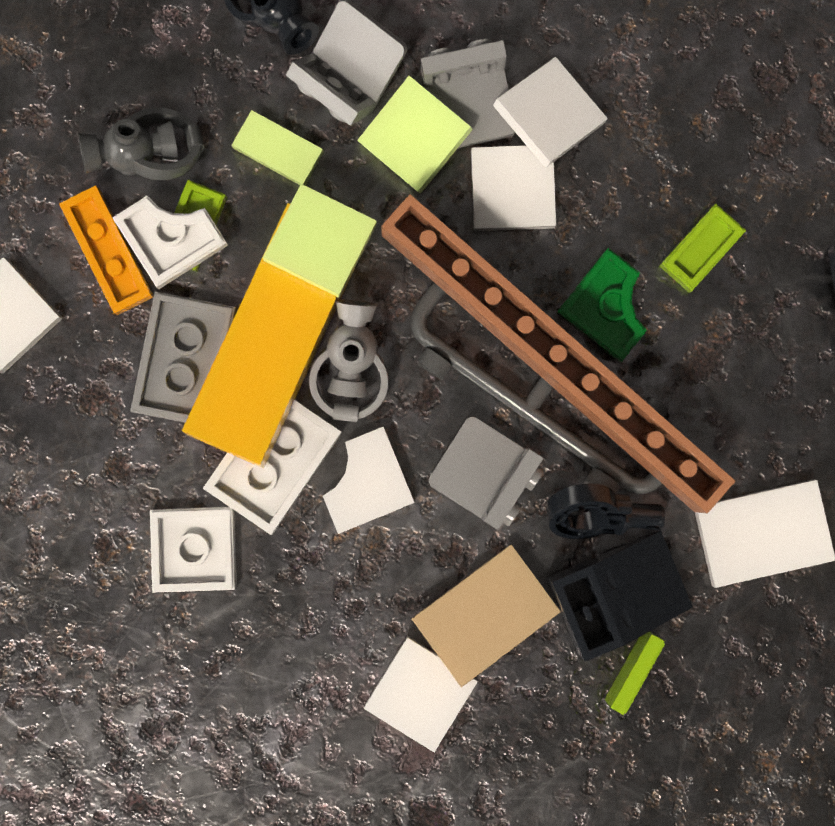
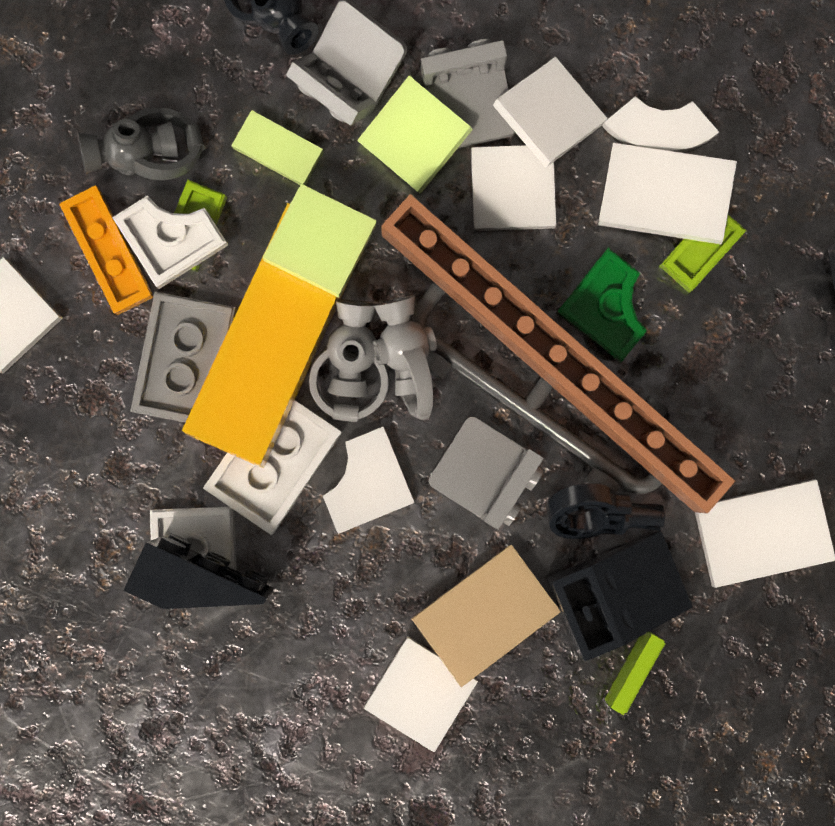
(179, 577): none -> black slope
(405, 349): none -> light grey piece
(658, 129): none -> white tile
(667, 193): none -> white tile

